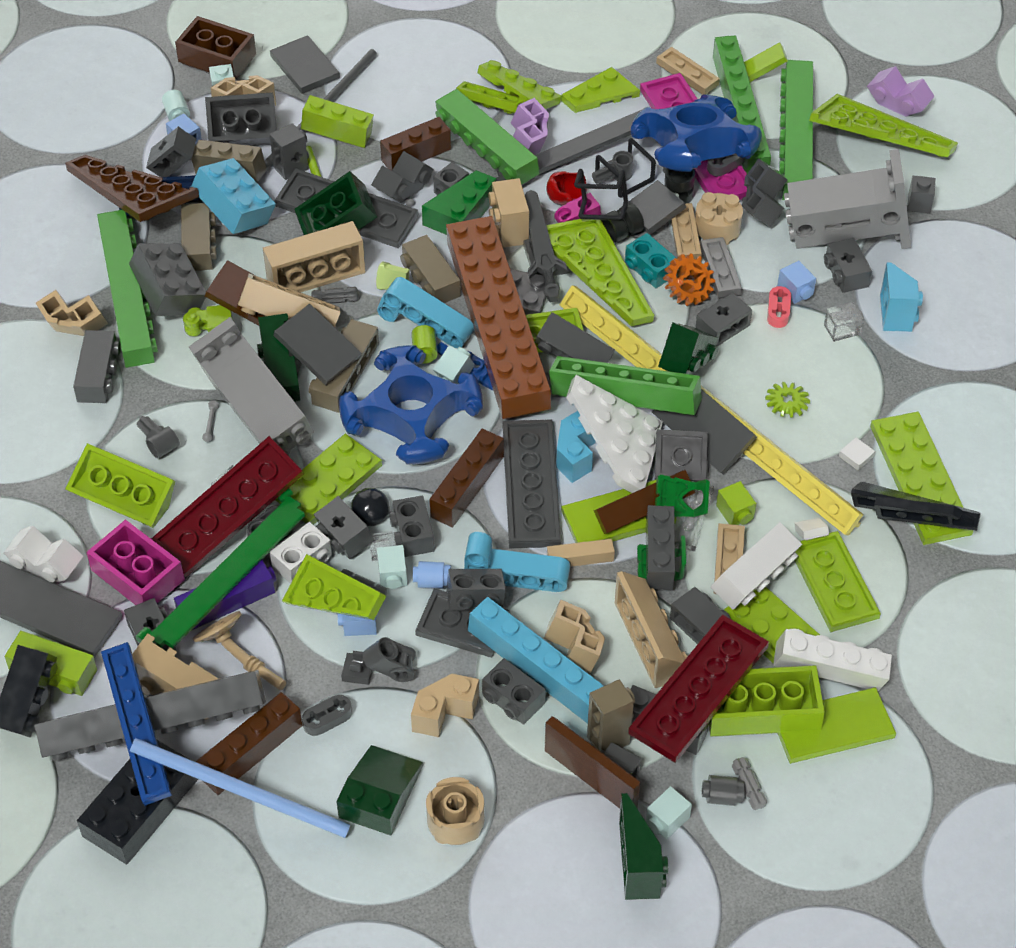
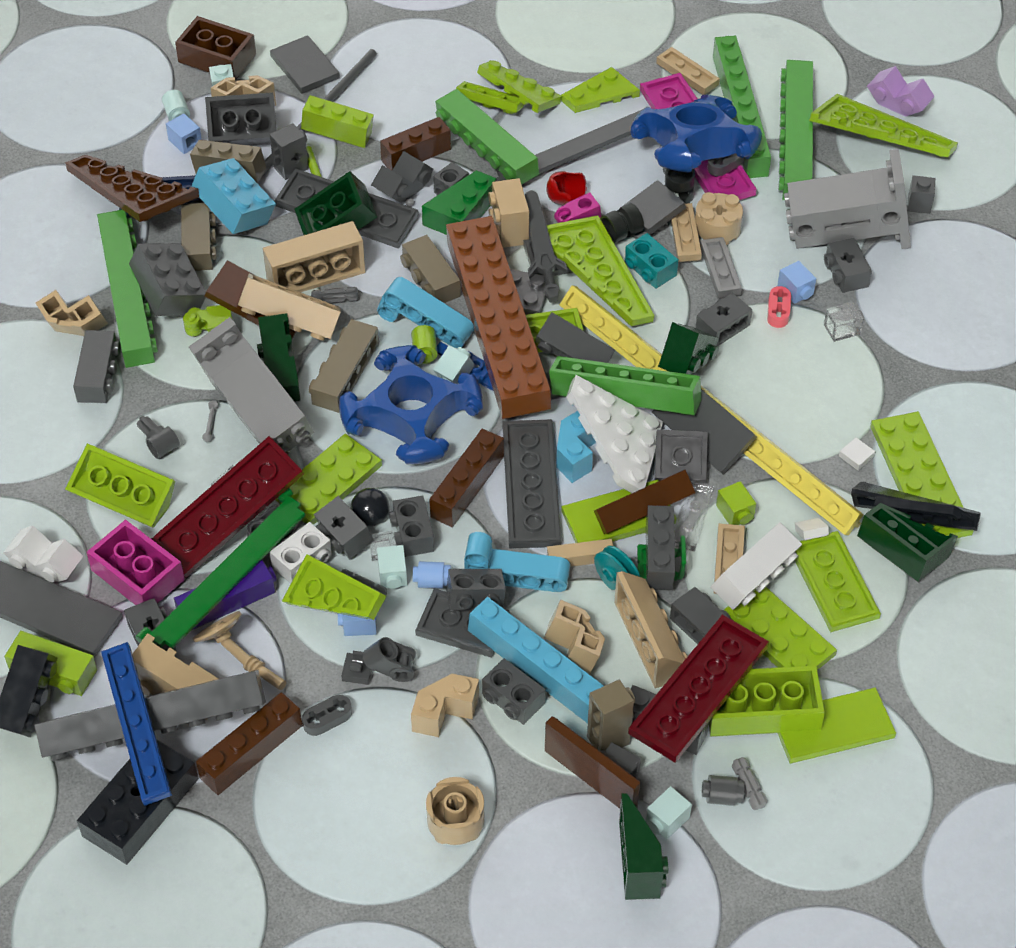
(171, 153): dark grey brick -> none
(239, 787): light blue piece -> none
(317, 344): dark grey tile -> none
(378, 789): dark green slope -> none
(388, 273): yellowish green tile -> none
(531, 125): lavender brick -> none
(612, 561): none -> teal piece
(620, 161): dark grey axle -> none
(621, 180): black piece -> none
(631, 141): black piece -> none
(671, 491): green piece -> none
(688, 289): orange gear -> none
(762, 186): dark grey brick -> none
(765, 61): lime tile -> none
(798, 397): lime gear -> none
(834, 659): white brick -> none
(899, 300): medium azure slope -> none
(904, 542): none -> dark green wedge

